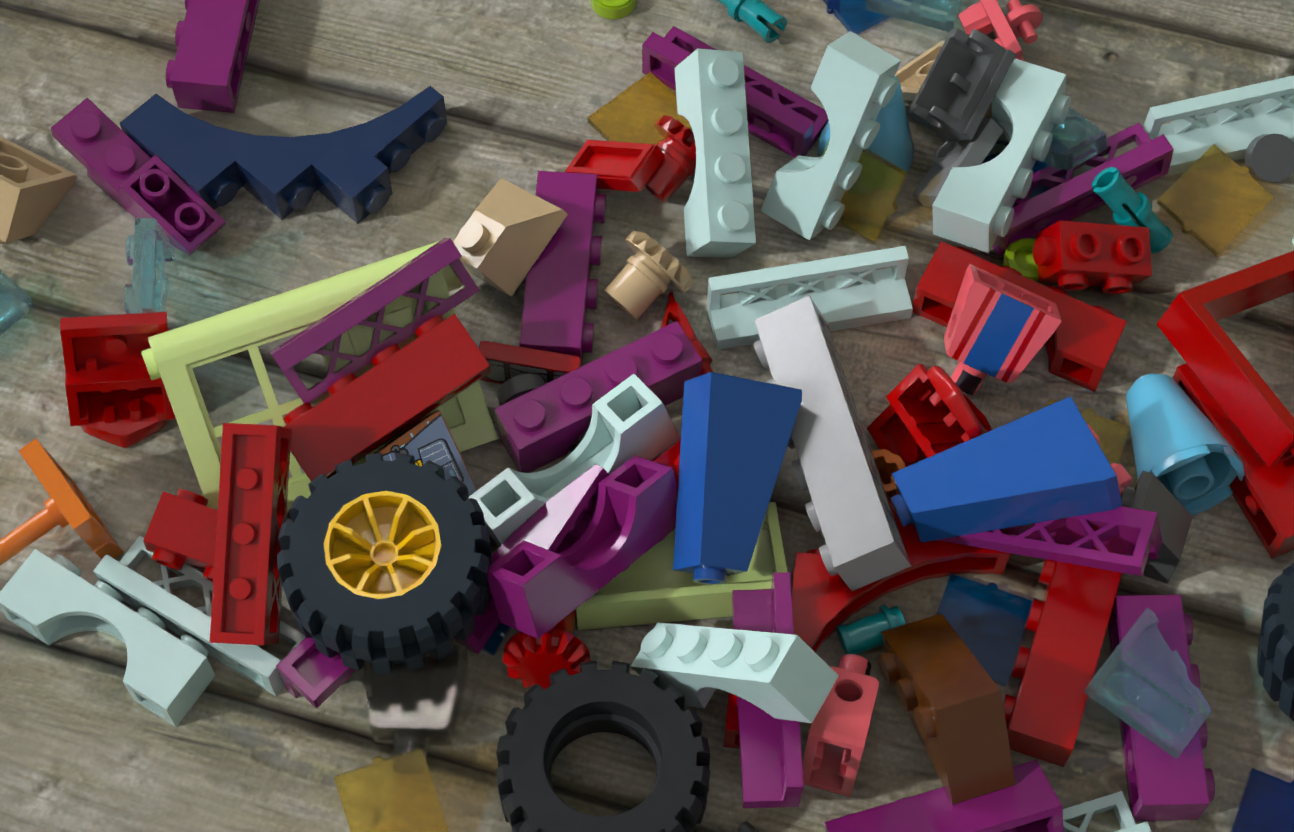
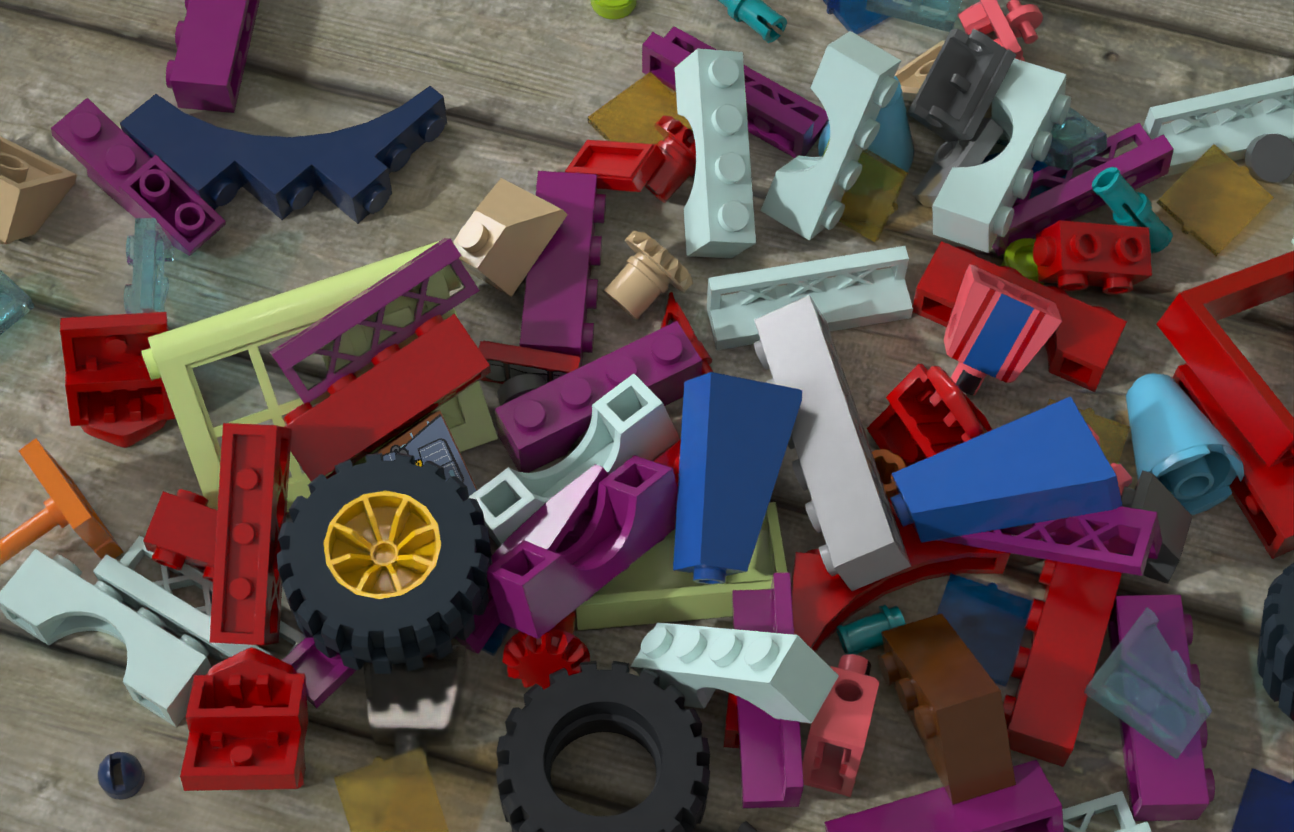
(132, 775): none -> dark blue hinge
(246, 726): none -> red piece

